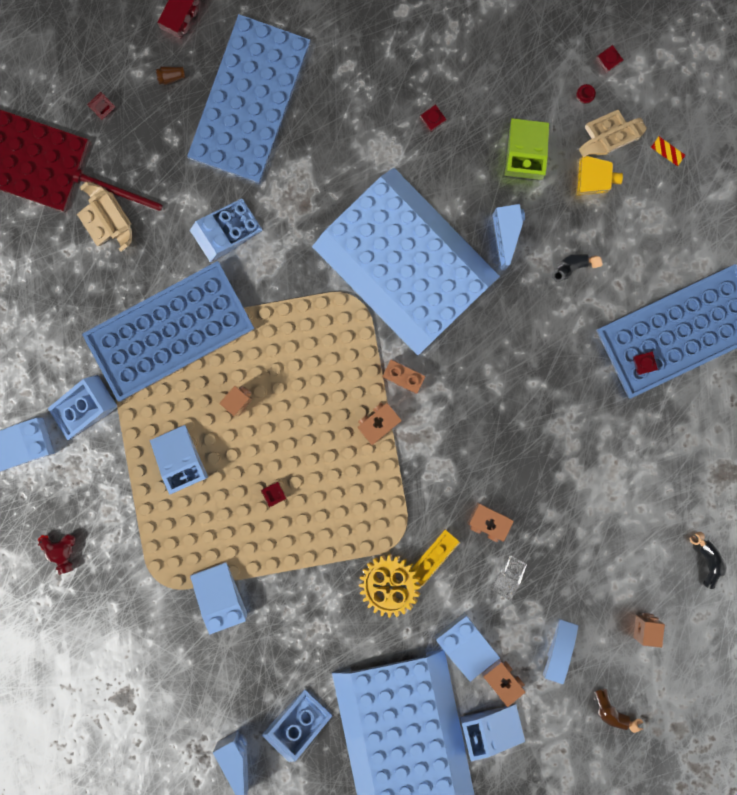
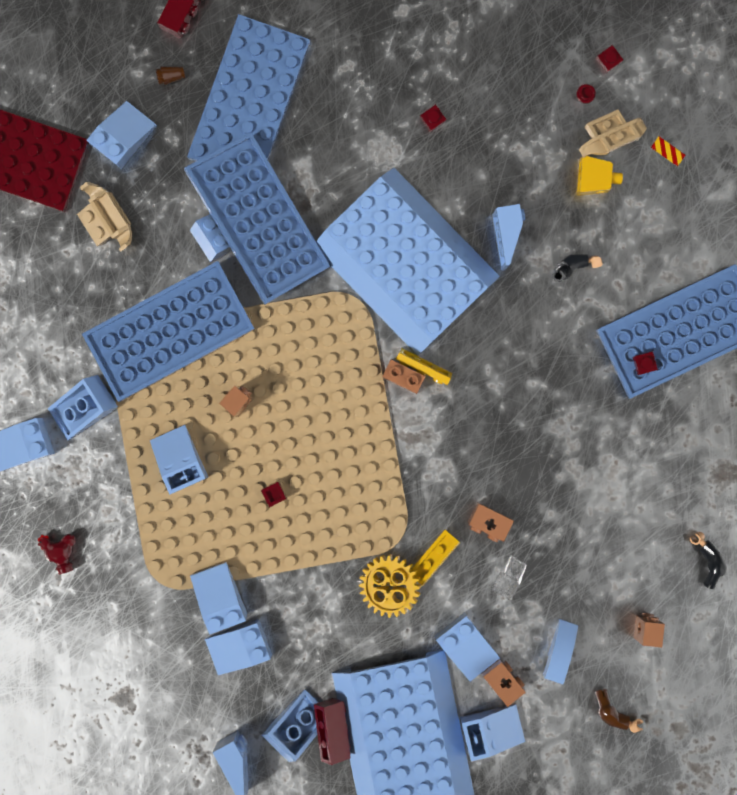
(79, 176): dark red bar -> none
(101, 105): dark red plate -> none
(121, 134): none -> light blue slope
(239, 648): none -> light blue slope
(257, 217): none -> medium blue plate
(332, 731): none -> dark red brick
(390, 420): nougat brick -> none
(424, 367): none -> yellow plate
(527, 149): lime slope -> none

